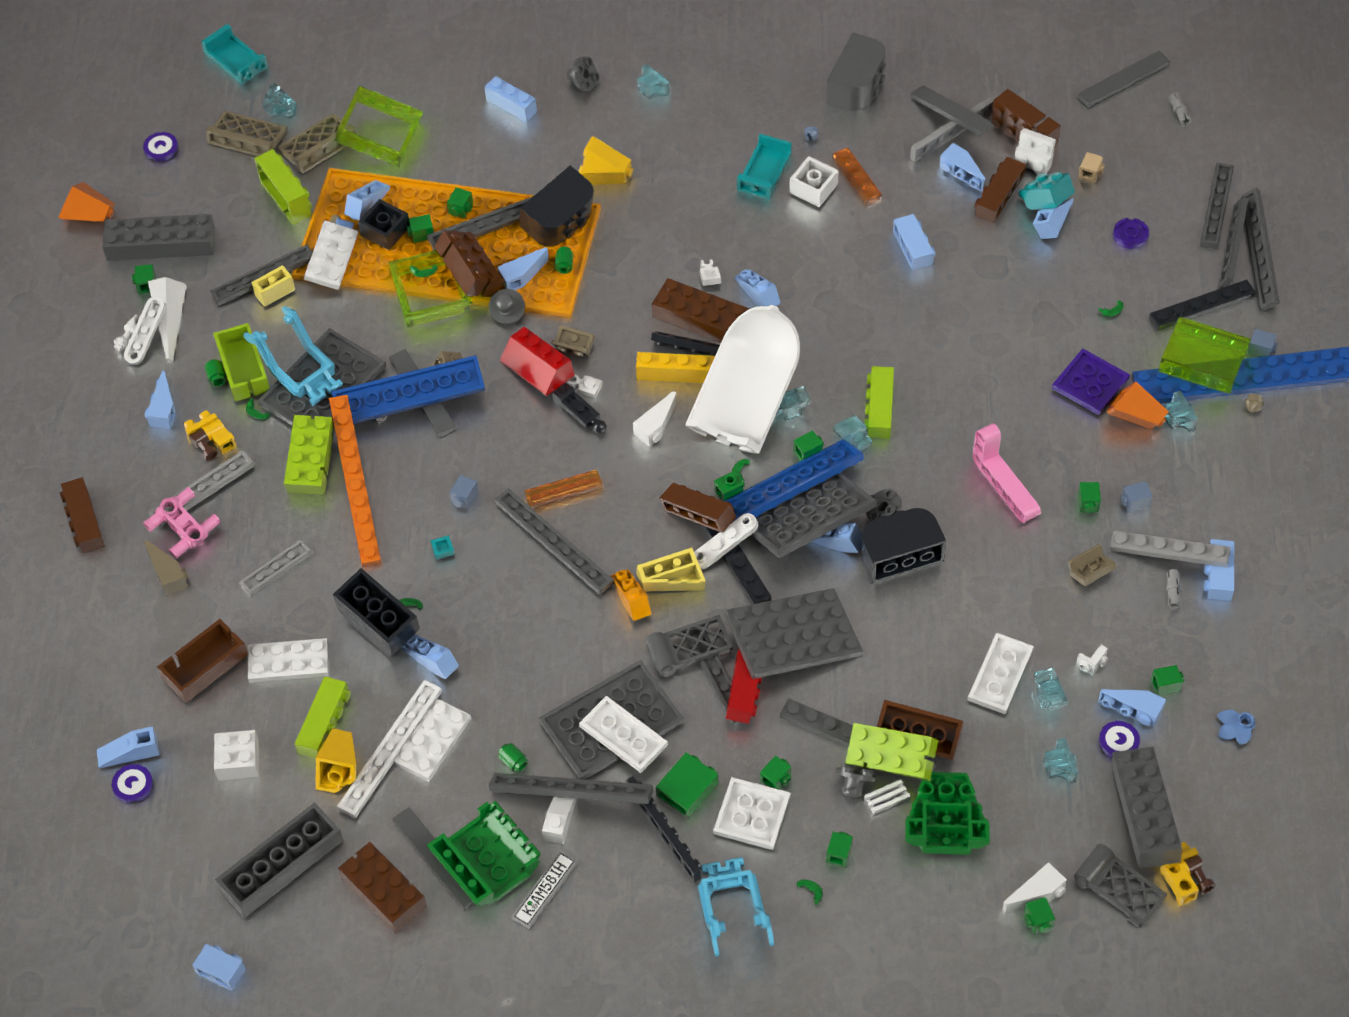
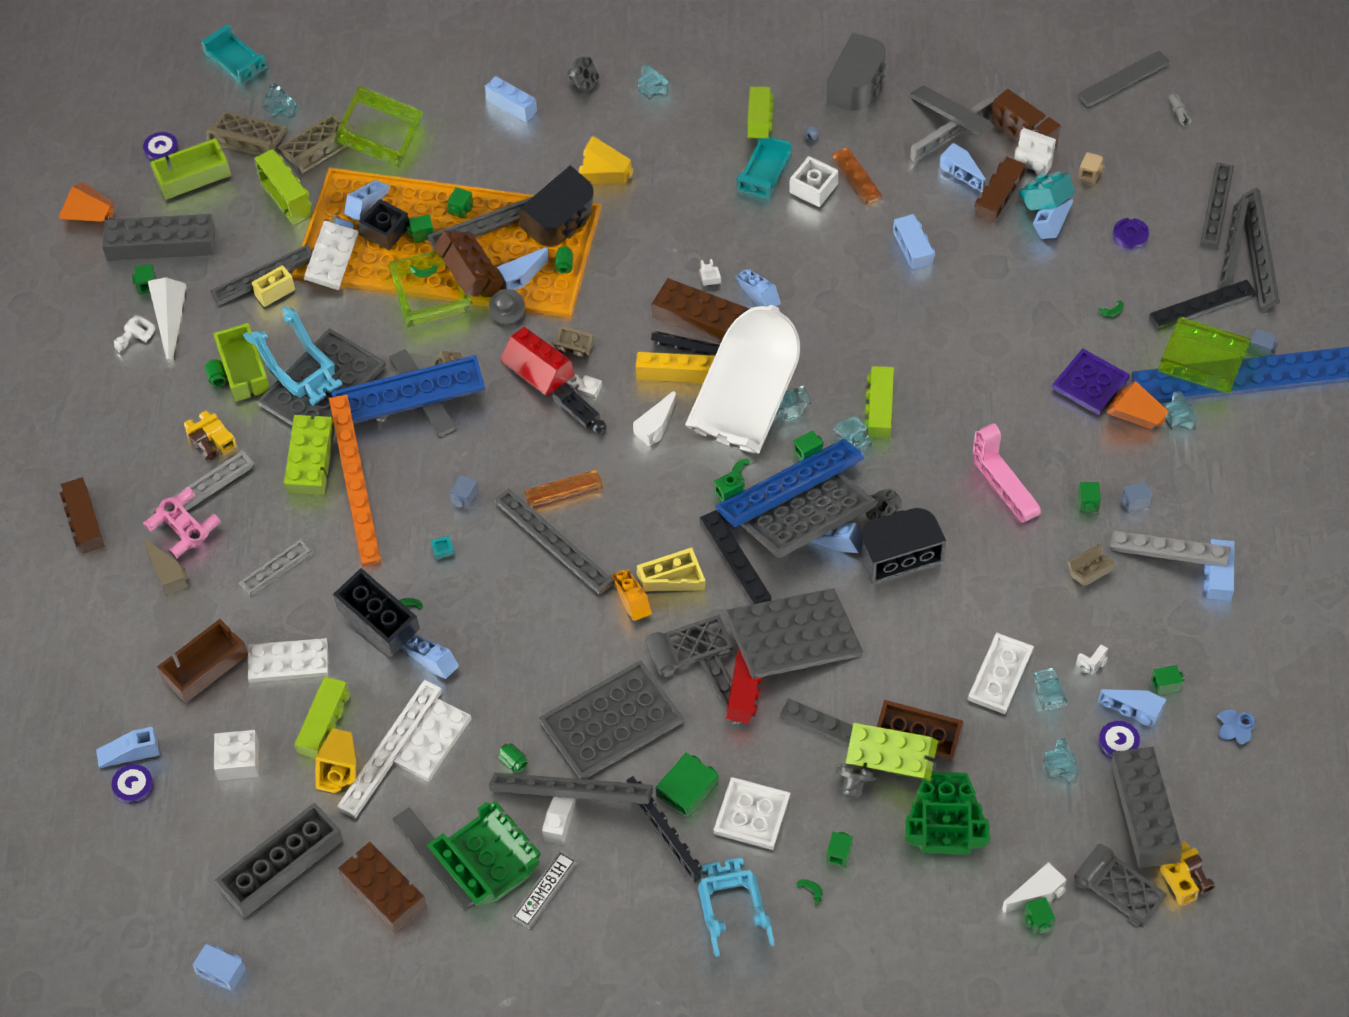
(144, 330): white plate -> none
(161, 409): light blue slope -> none
(191, 168): none -> lime piece
(254, 413): green piece -> none
(623, 734): white plate -> none
(697, 507): reddish brown brick -> none
(725, 541): white plate -> none
(760, 112): none -> lime brick
(776, 773): green brick -> none
(872, 795): white tile -> none
(1173, 589): light grey pin -> none
(1254, 403): dark tan plate -> none

